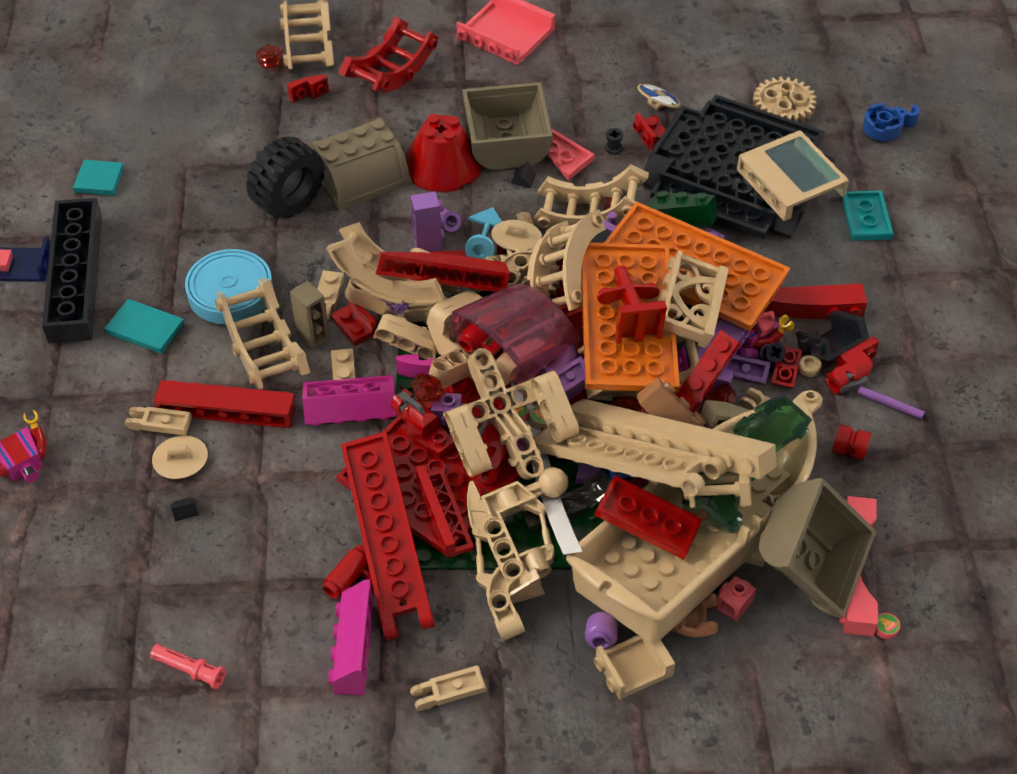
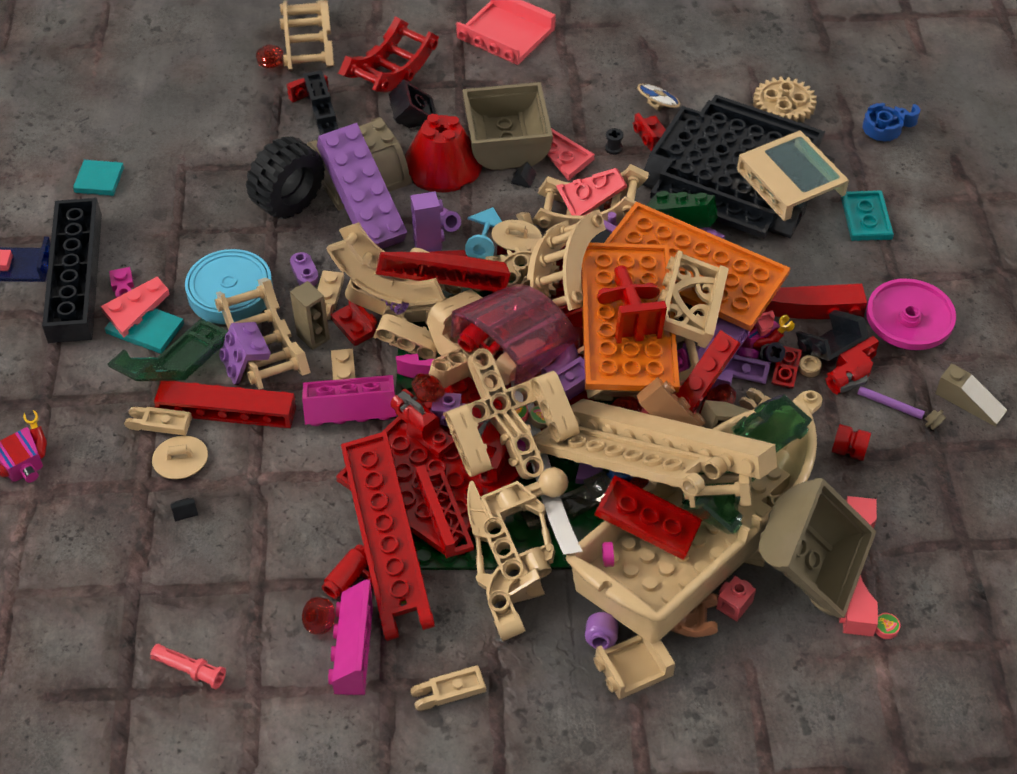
(121, 281): none -> dark pink plate
(133, 305): none -> coral wing
(178, 360): none -> clear green windscreen
(242, 344): none -> medium lavender bracket
(304, 268): none -> medium lavender plate
(318, 615): none -> clear red plate
(320, 102): none -> black slope
(361, 185): none -> medium lavender brick
(410, 105): none -> black slope
(589, 193): none -> coral wing
(608, 554): none -> dark pink tile
(911, 314): none -> dark pink dish
(934, 419): none -> dark tan plate
(969, 394): none -> dark tan slope

